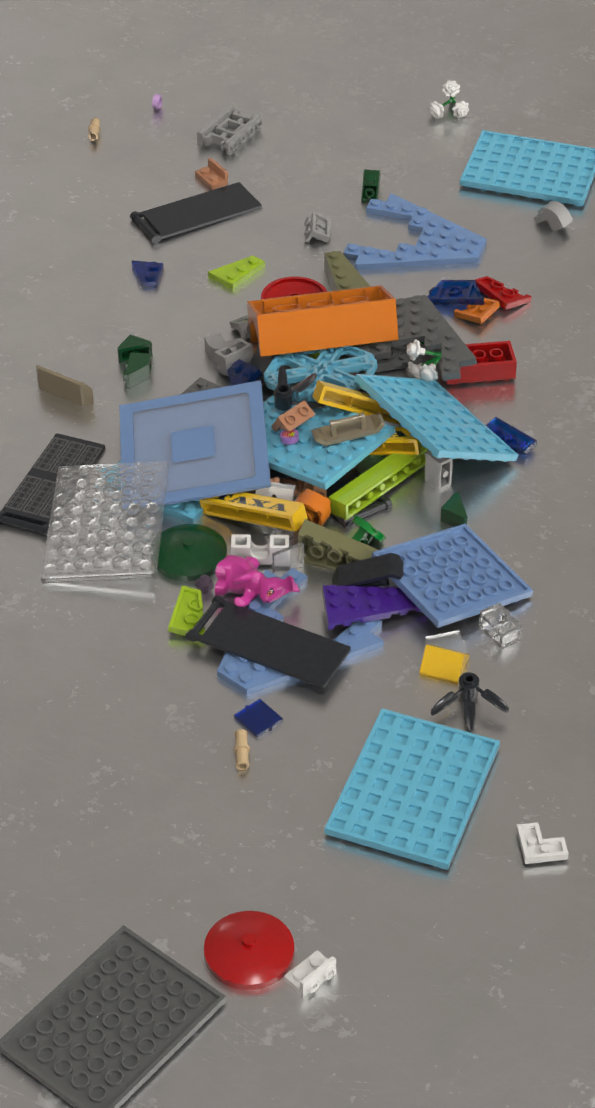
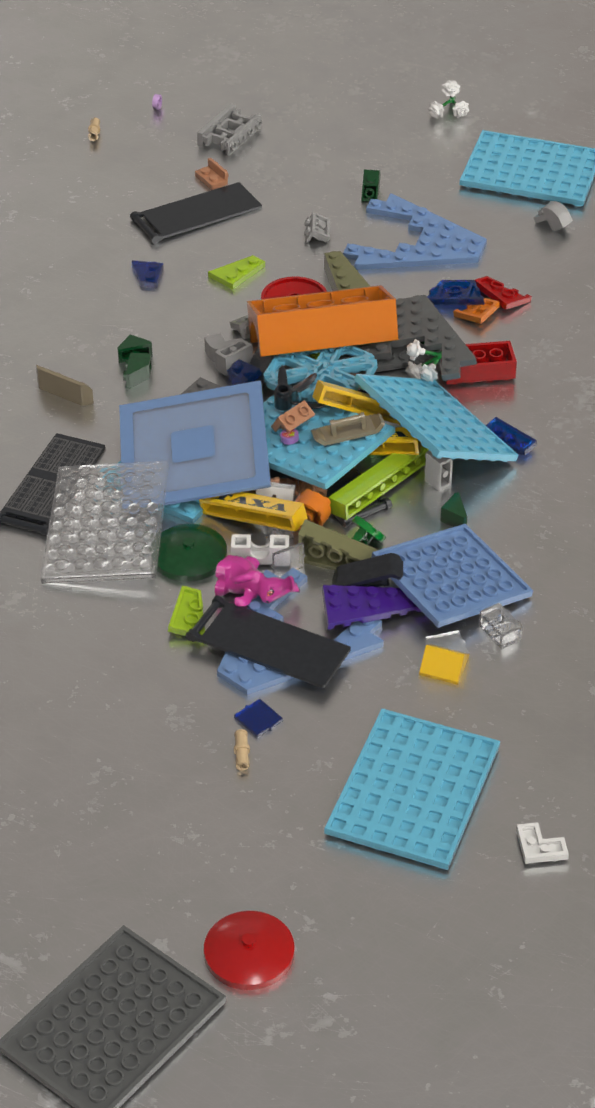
(204, 584): clear purple bush -> none
(311, 973): white bracket -> none
(468, 691): black plant -> none

